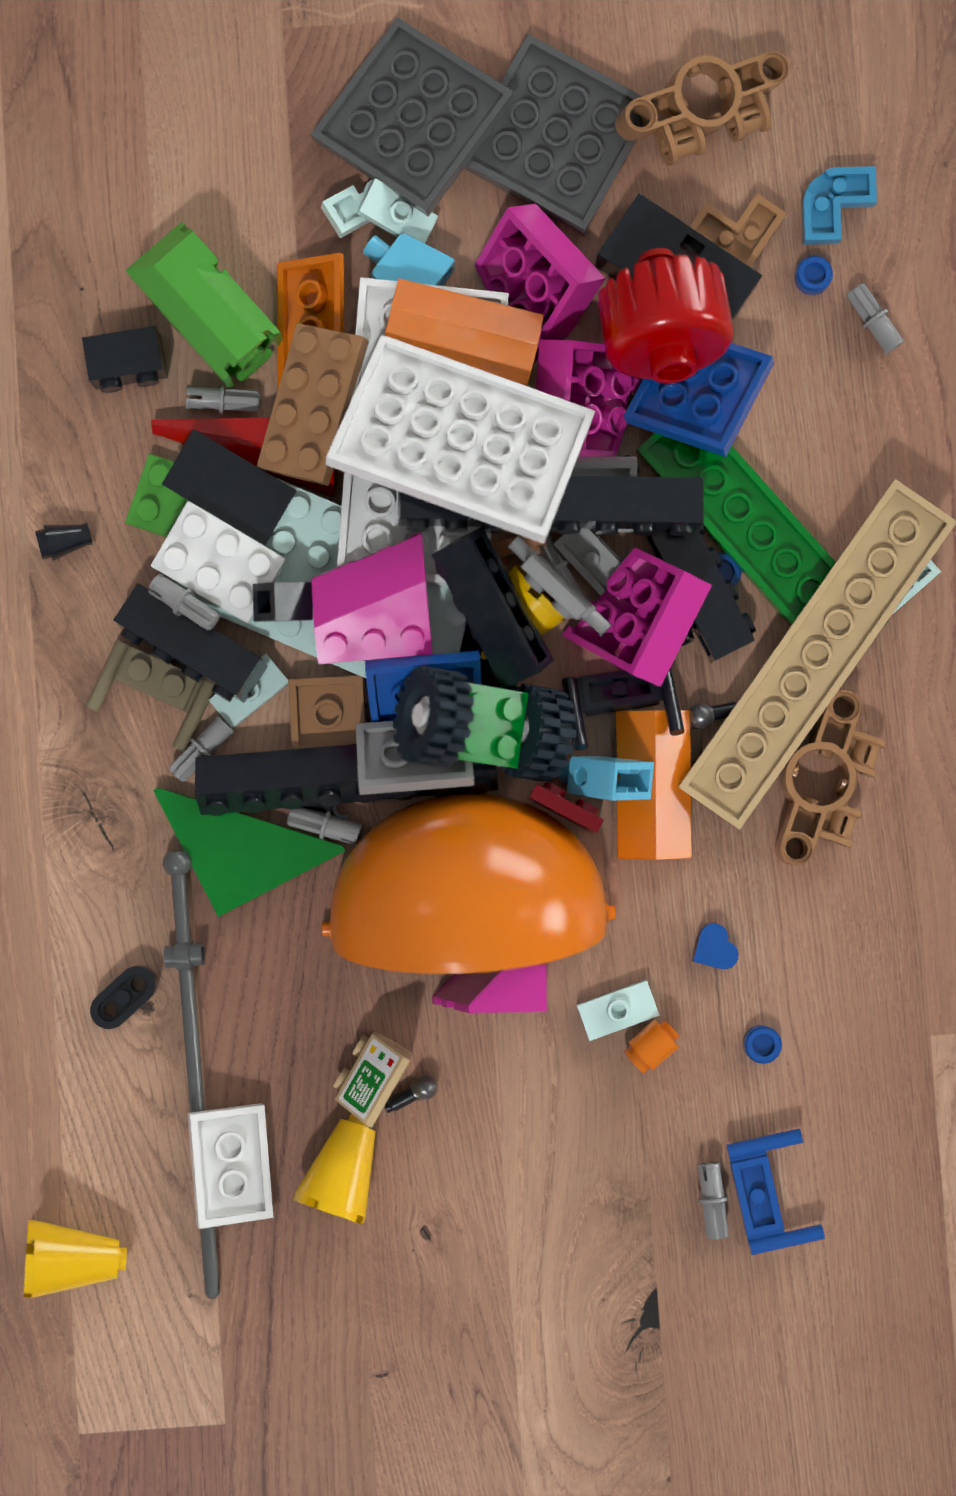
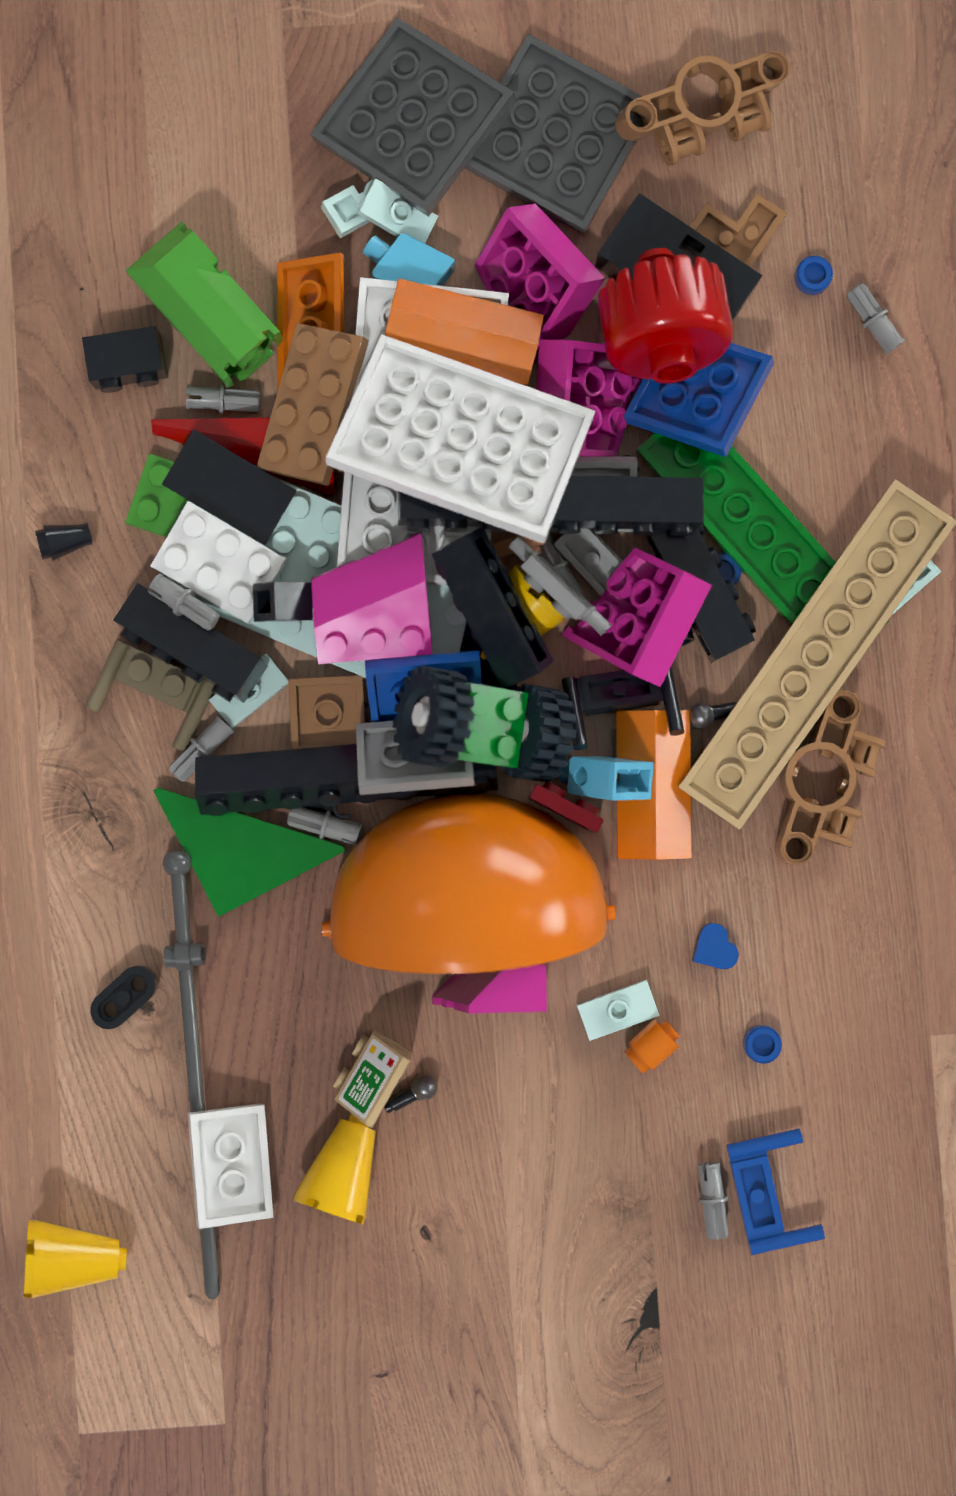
(828, 194): dark azure plate -> none

